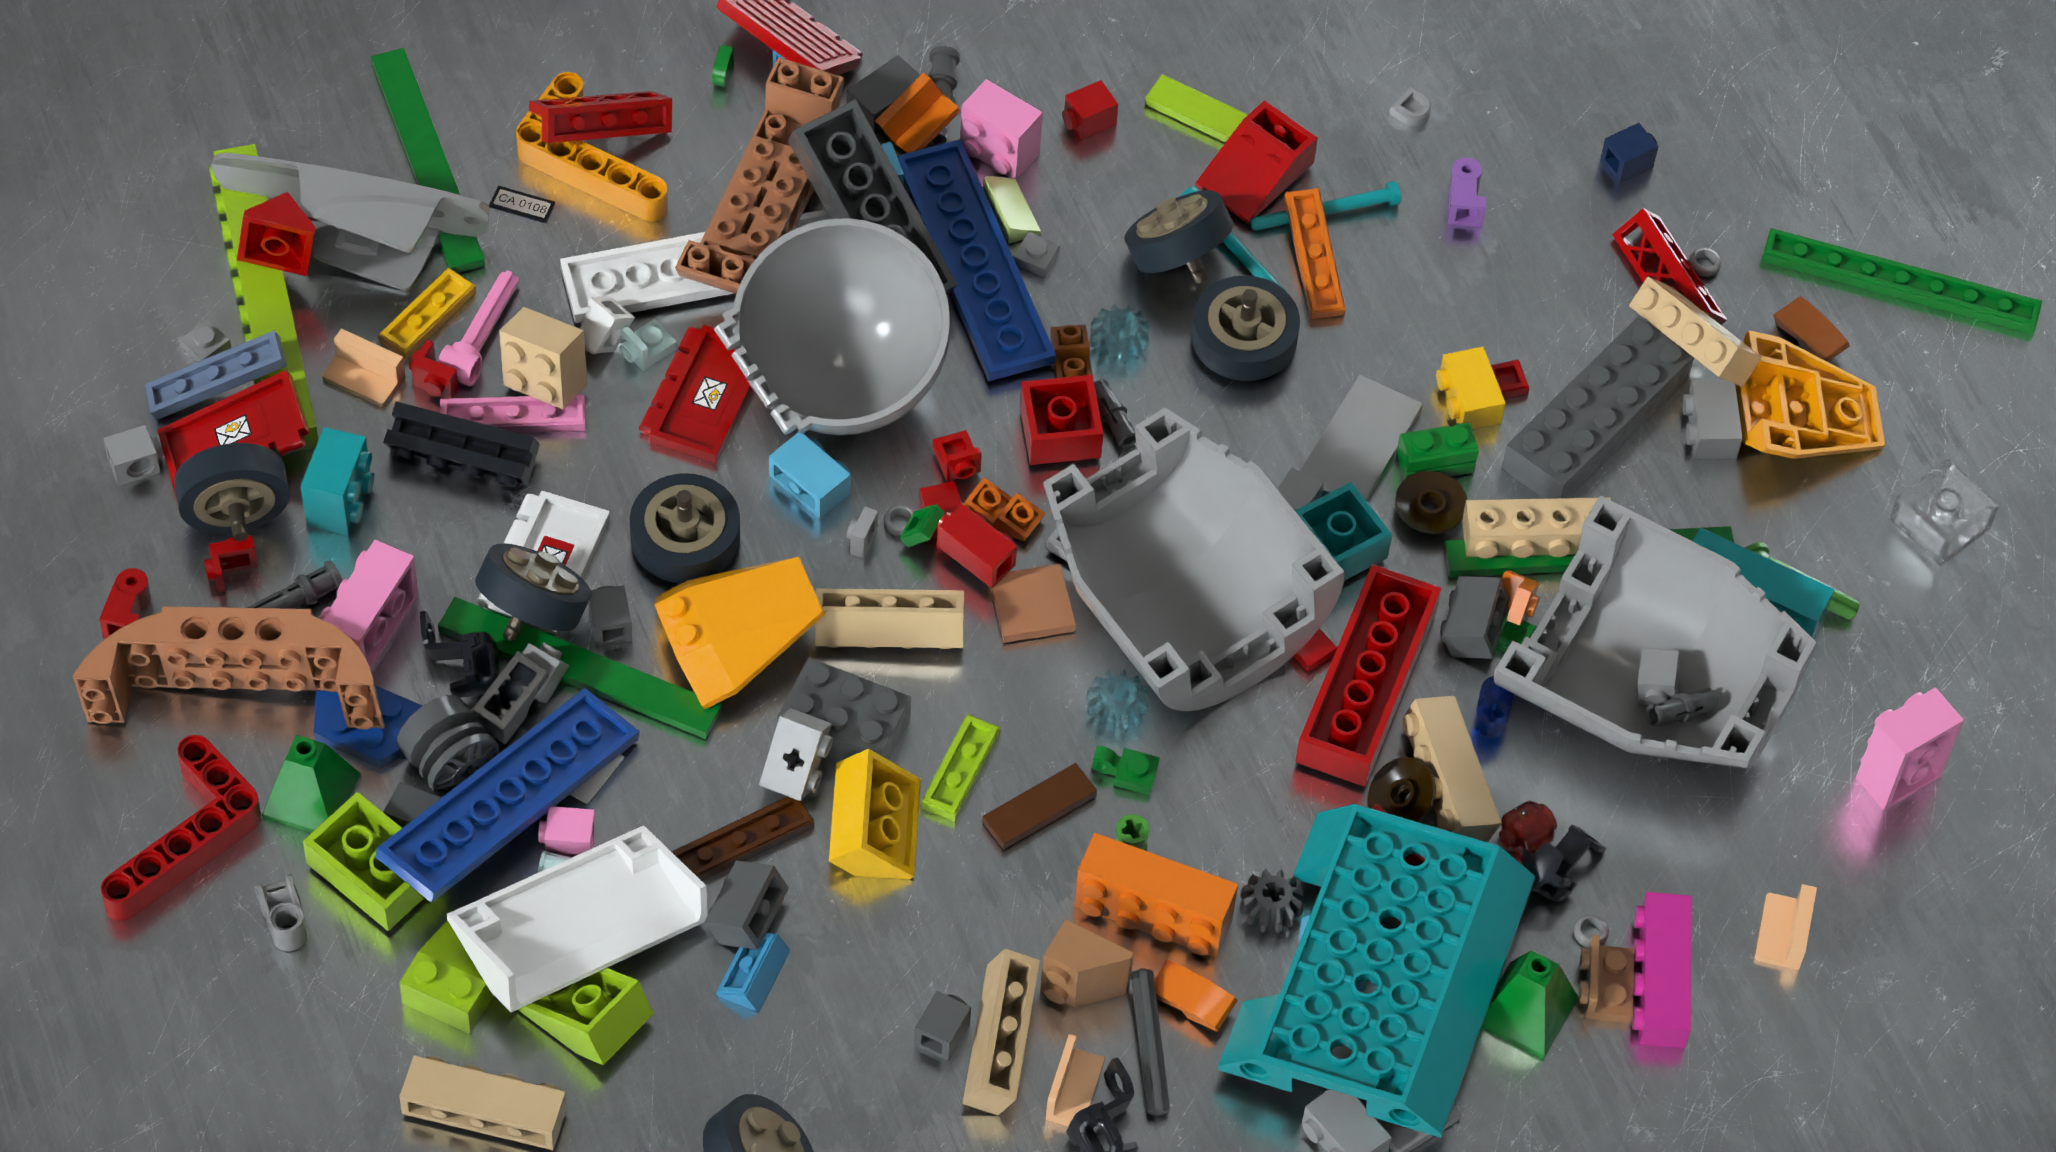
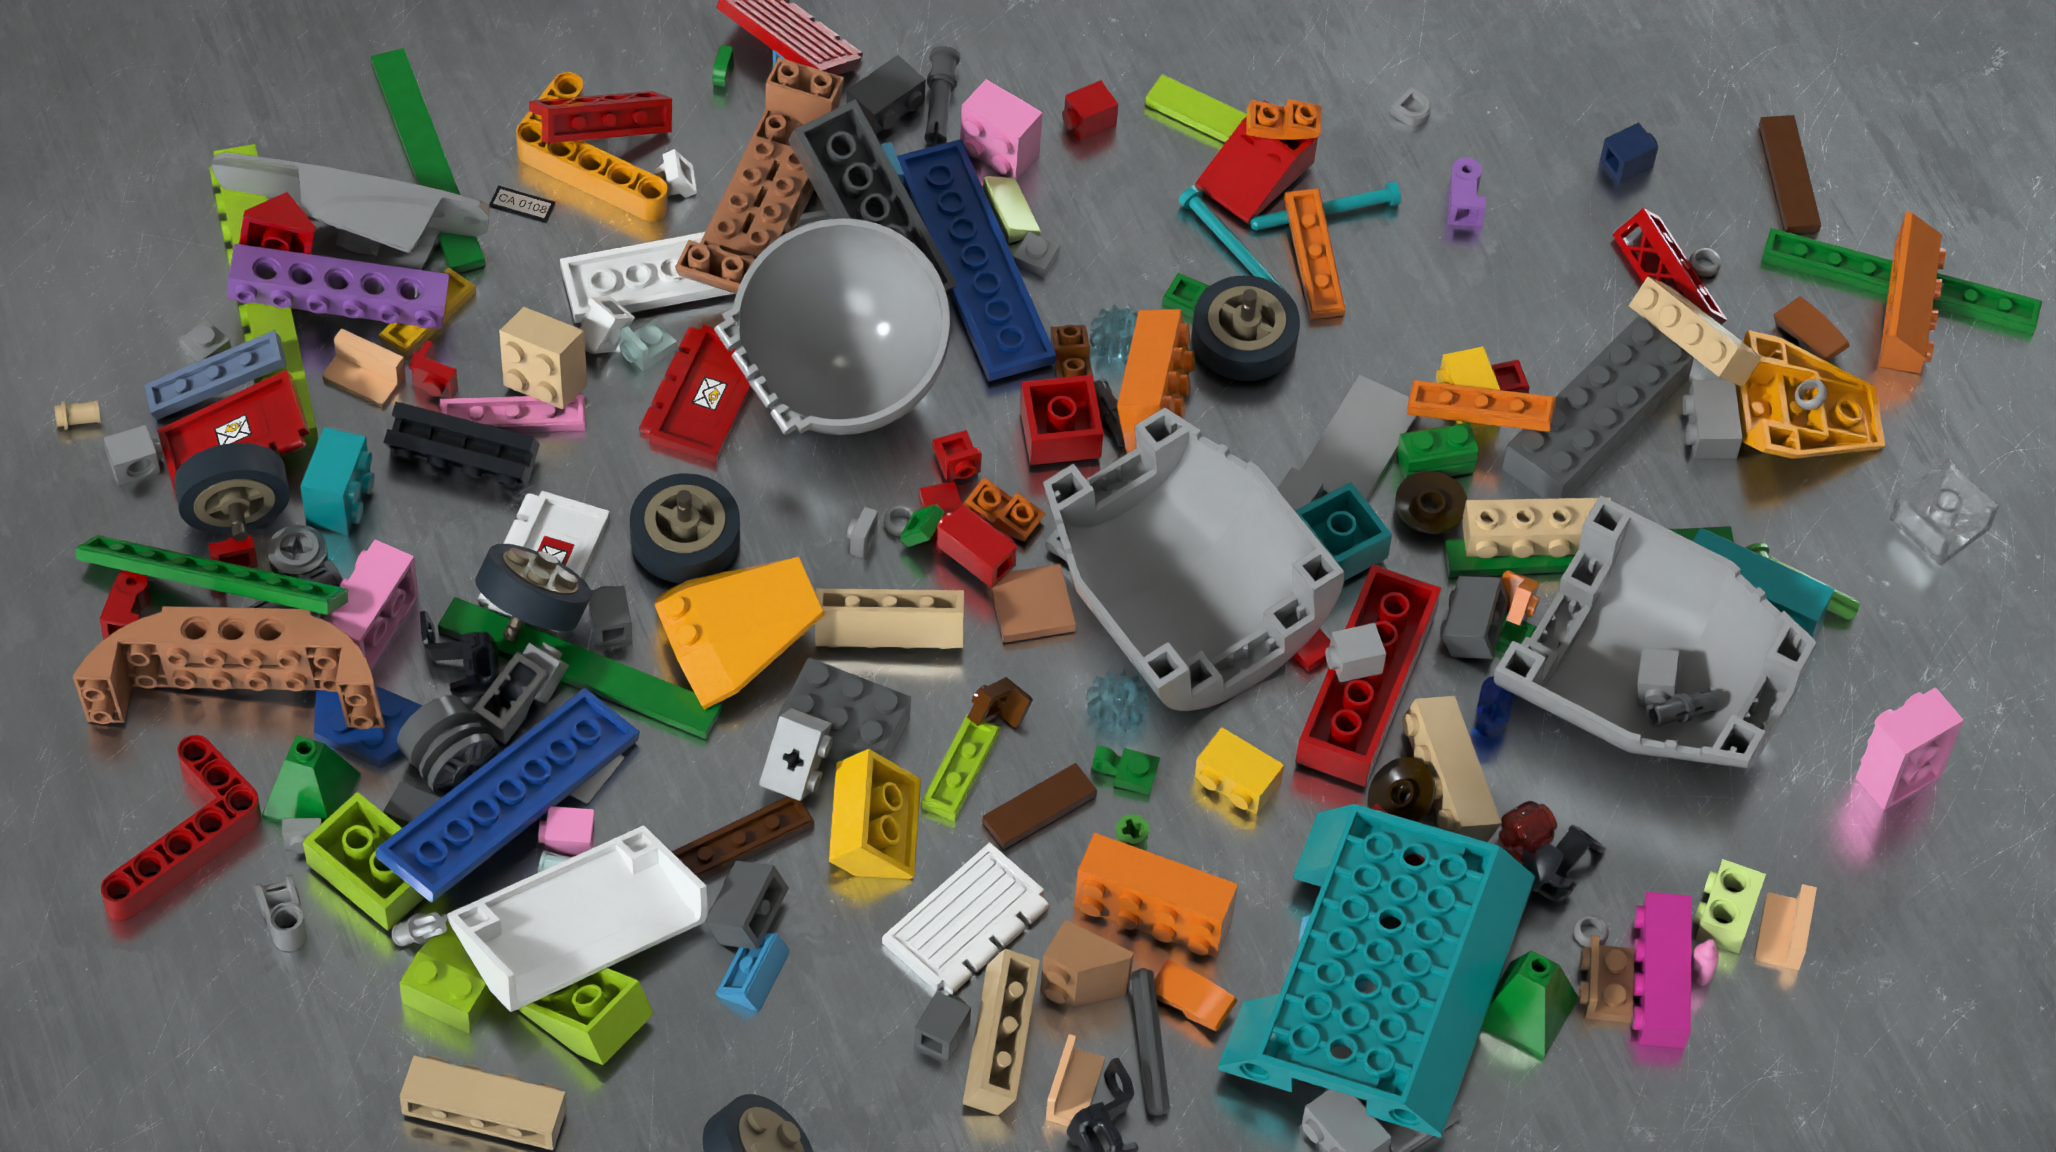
(77, 413): none -> tan pin
(212, 574): none -> green tile
(284, 543): none -> light grey gear
(296, 830): none -> light grey plate
(337, 286): none -> medium lavender brick
(419, 928): none -> light grey axle
(465, 355): bright pink axle -> none
(677, 174): none -> white tile
(810, 474): medium azure brick -> none
(917, 115): orange panel -> none
(964, 918): none -> white hinge
(1001, 700): none -> reddish brown bracket
(1155, 370): none -> orange brick
(1179, 233): black wheel -> none
(1184, 294): none -> green tile
(1238, 771): none -> yellow brick
(1271, 901): dark grey gear -> none
(1286, 122): none -> orange slope
(1356, 652): none -> light grey brick
(1481, 405): none -> orange tile
(1704, 962): none -> bright pink piece
(1728, 905): none -> yellowish green brick
(1790, 174): none -> reddish brown tile
(1806, 386): none -> light grey piece
(1911, 296): none -> orange slope

